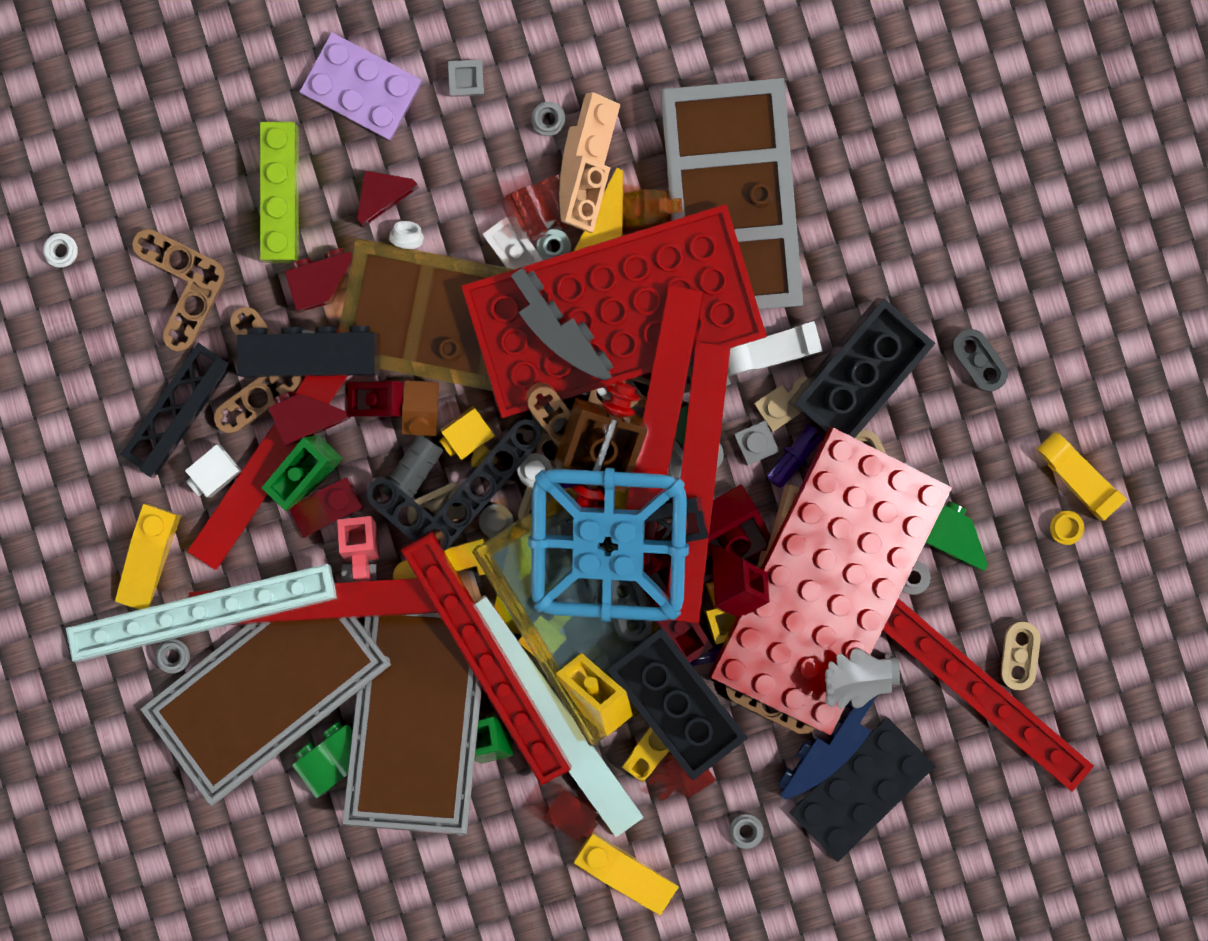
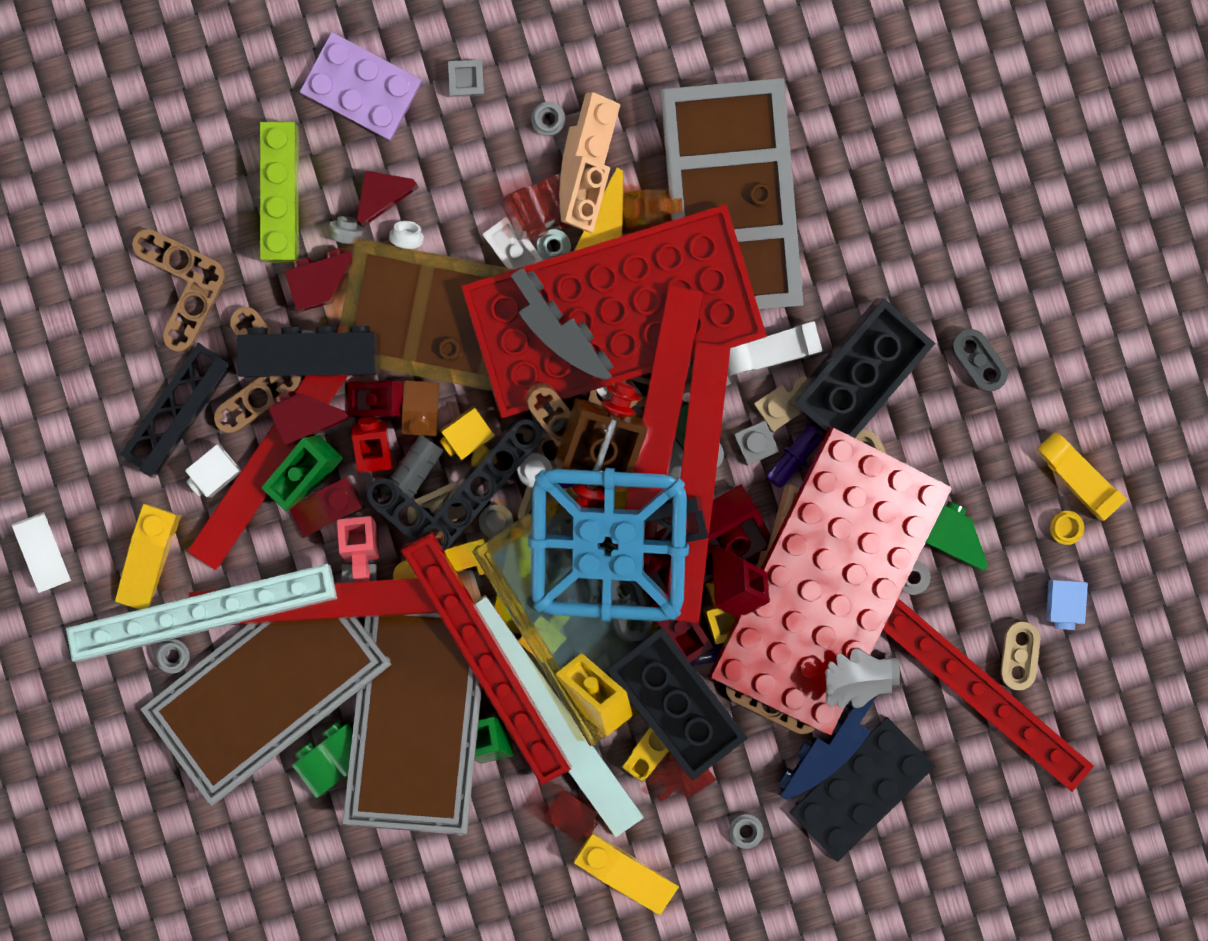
(41, 552): none -> white slope
(51, 245): white plate -> none
(345, 230): none -> light grey plate
(371, 455): none -> red brick
(1066, 603): none -> light blue brick

